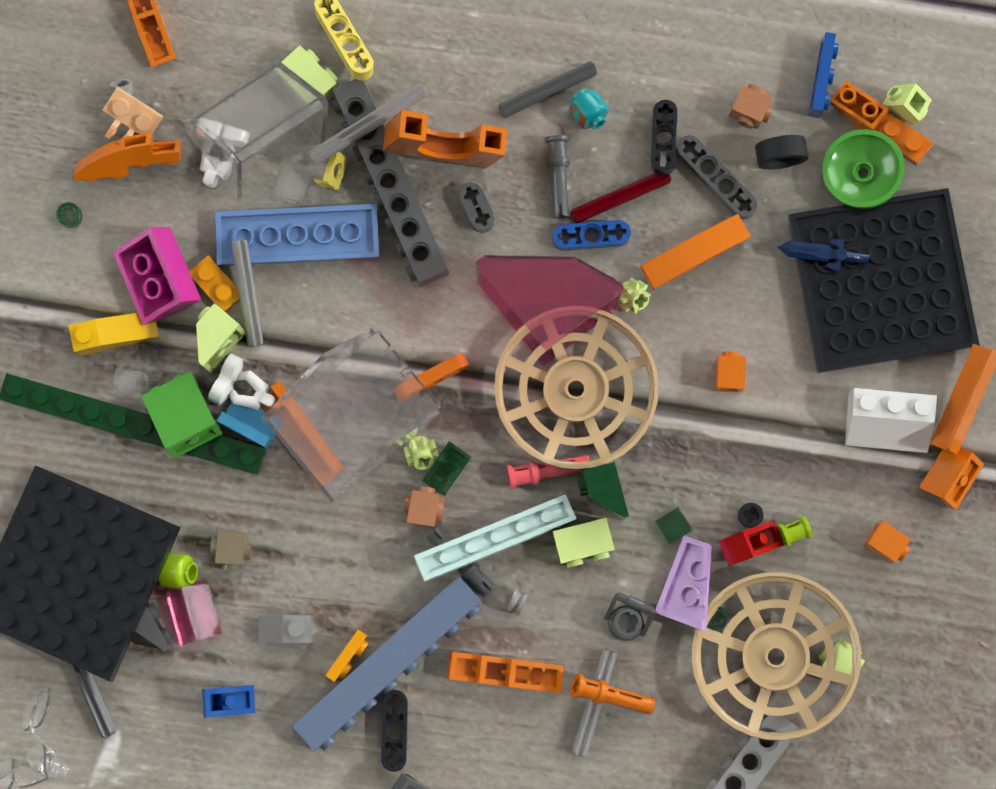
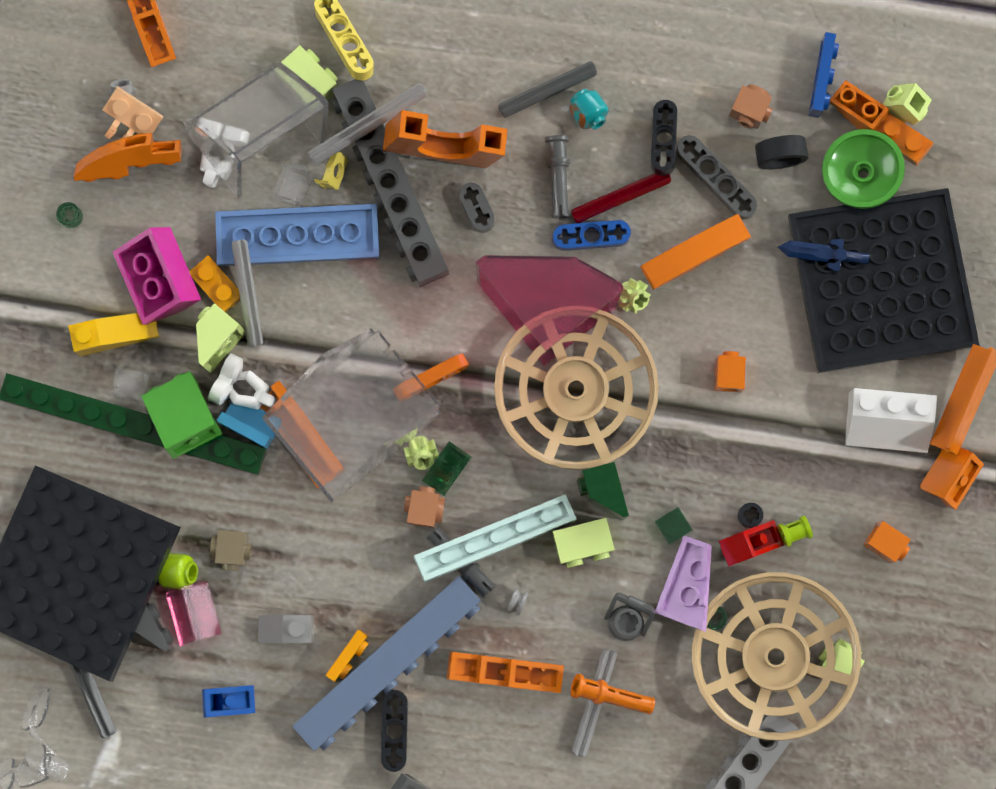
(535, 472): coral pin -> none

